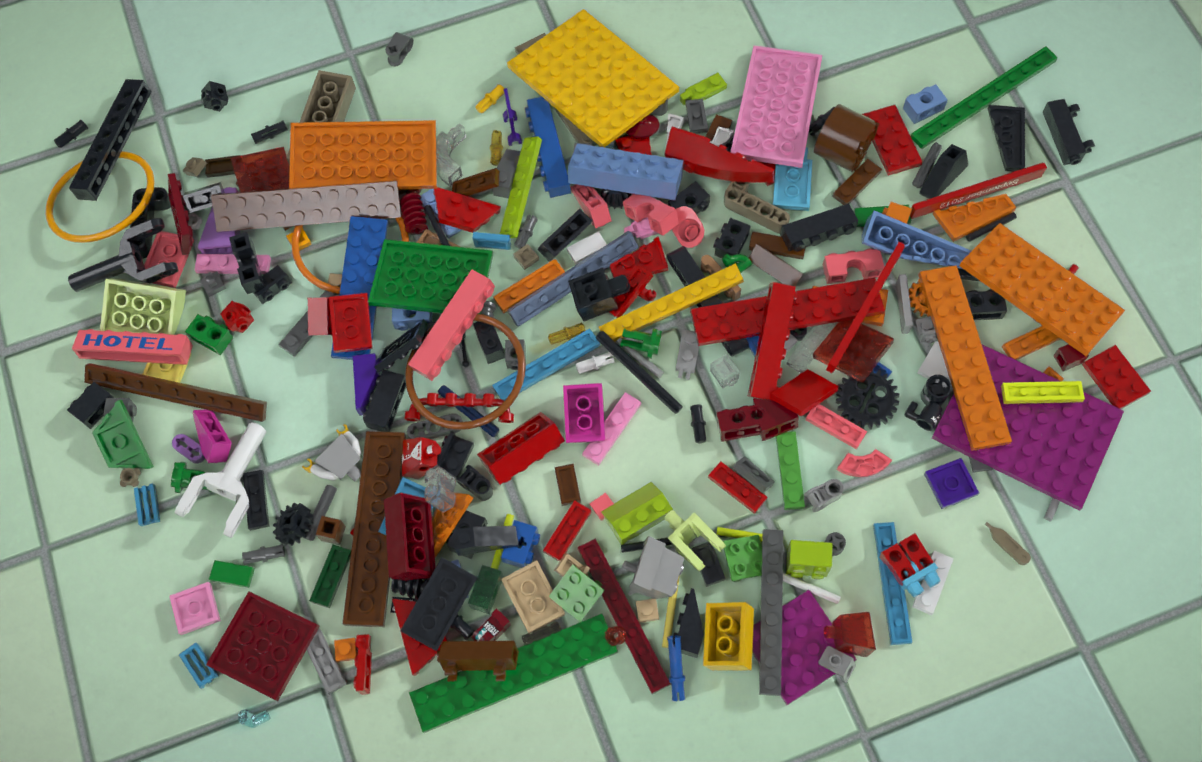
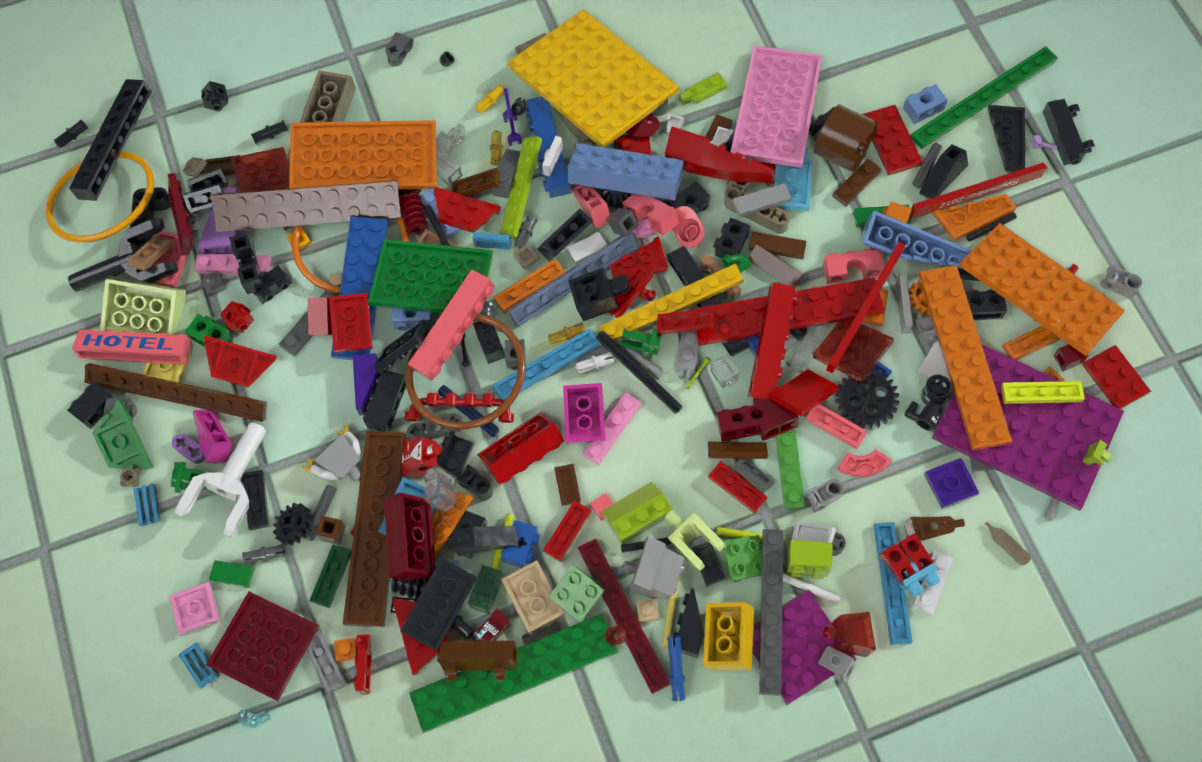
(150, 253): none -> medium nougat plate
(208, 178): none -> black brick
(235, 362): none -> red wing
(446, 59): none -> black hinge
(518, 103): none -> black pin
(552, 155): none -> white plate
(566, 562): tan bracket -> none
(622, 222): none -> dark grey brick
(686, 321): none -> red plate
(696, 116): dark grey plate -> none
(698, 423): black axle -> none
(706, 361): none -> lime hinge
(738, 450): none -> reddish brown tile
(761, 200): none -> light grey tile
(813, 532): none -> white tile
(819, 228): black brick -> none
(924, 527): none -> reddish brown piece
(1038, 143): none -> lavender hand
(1097, 453): none -> lime tile
(1121, 282): none -> light grey piece

